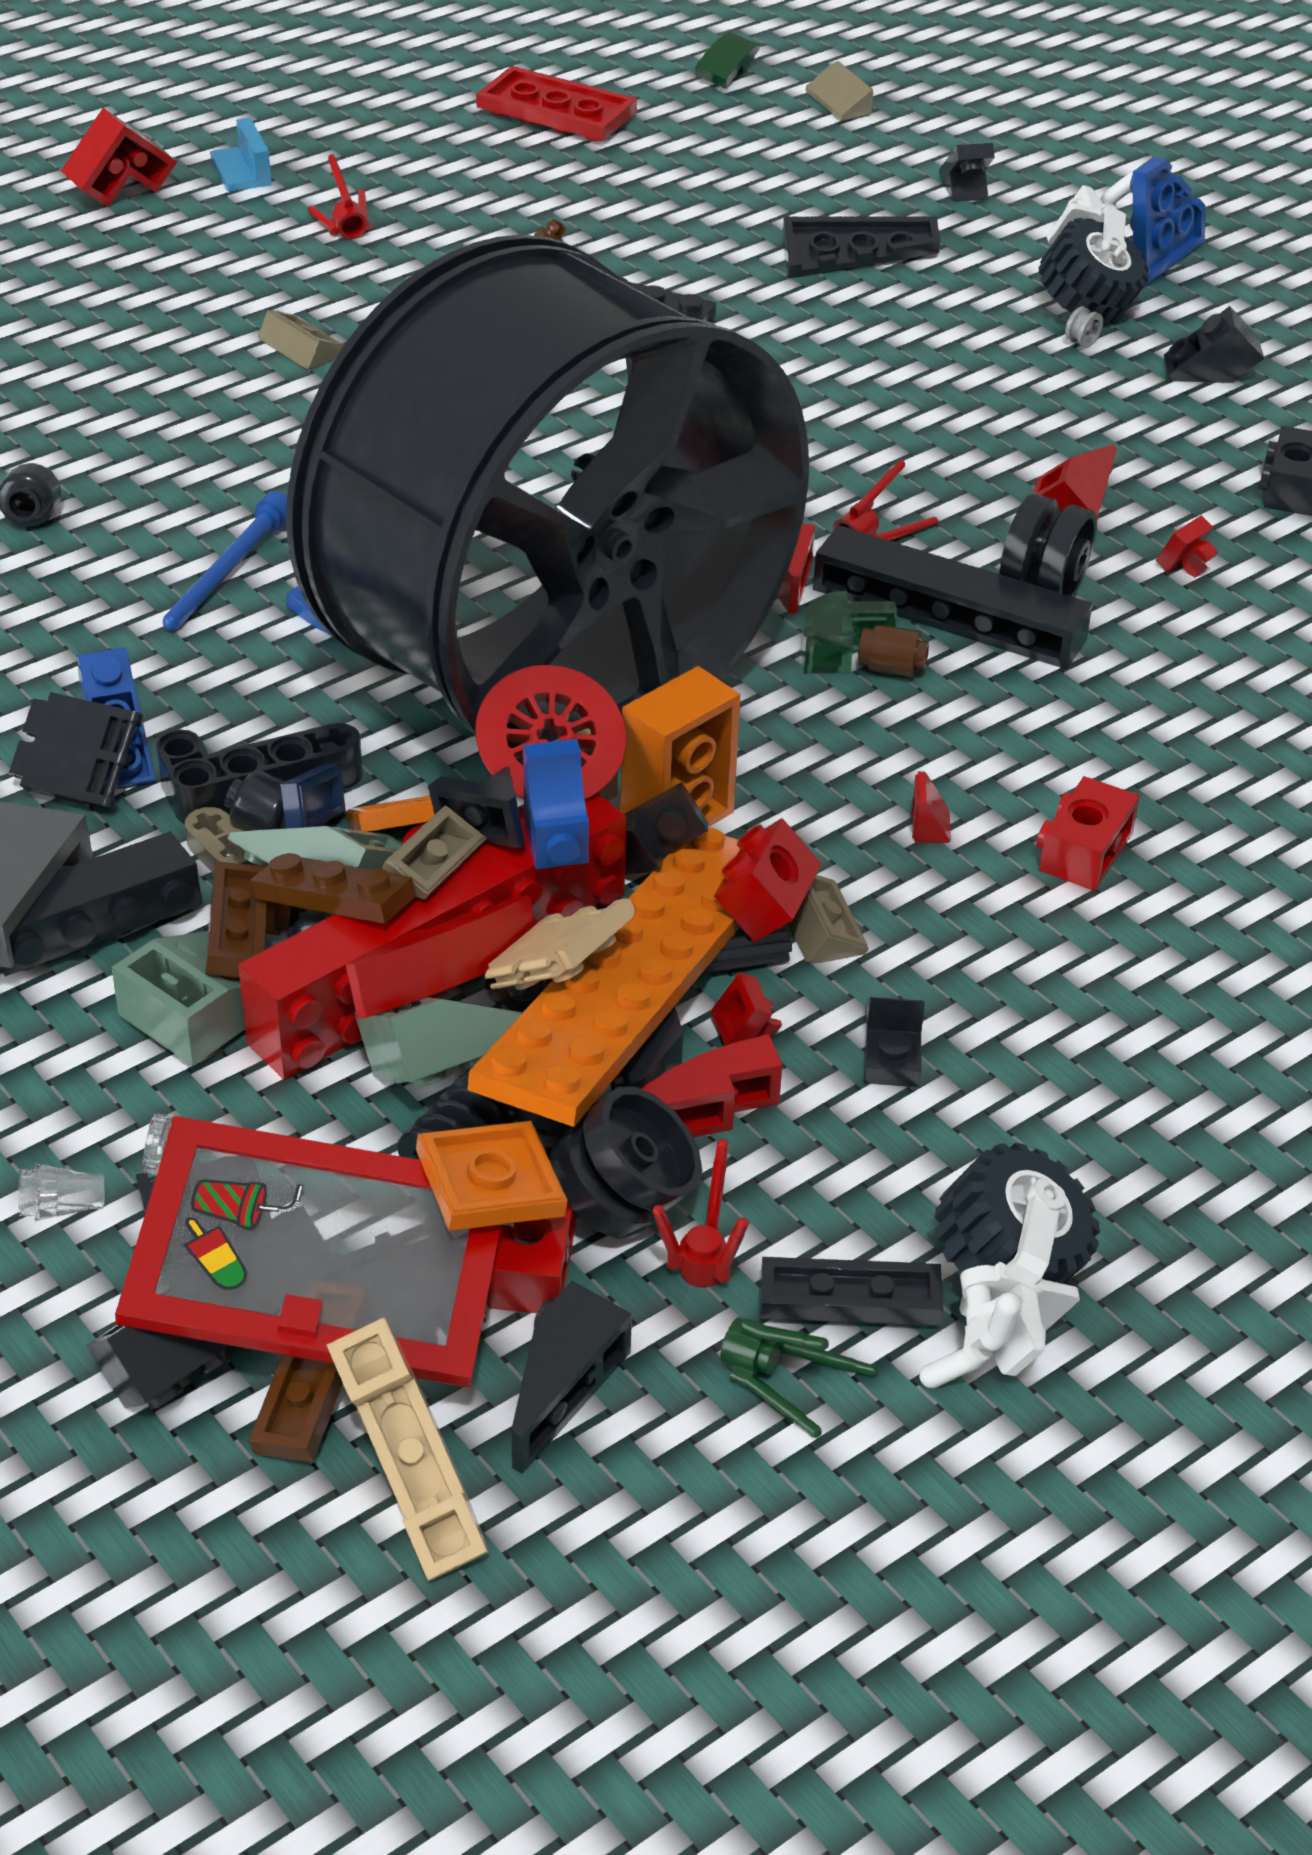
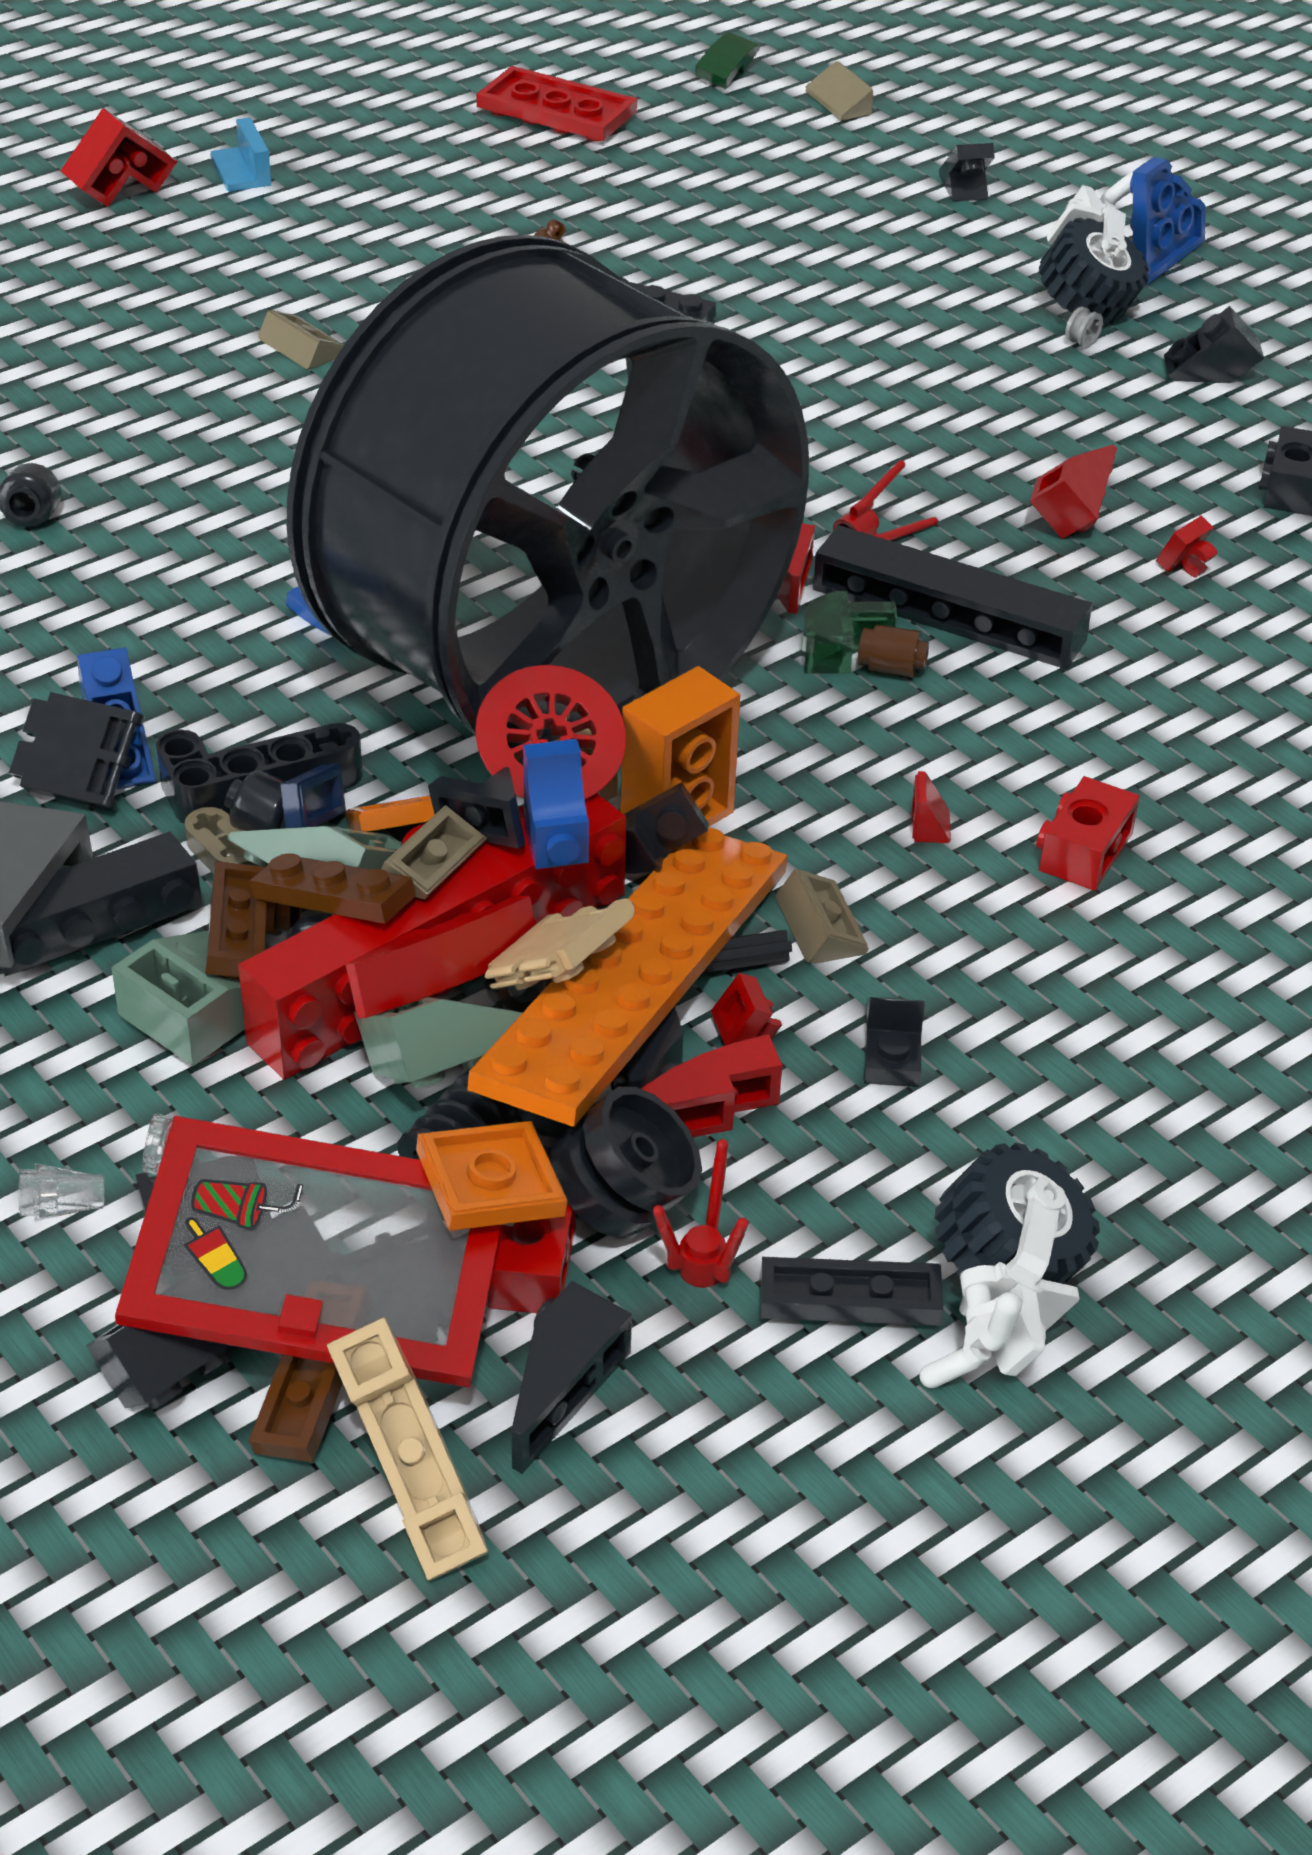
(269, 517): blue piece -> none
(348, 217): red plant -> none
(758, 1349): dark green plant -> none
(767, 879): red brick -> none
(848, 242): black wing -> none
(1049, 545): black wheel -> none

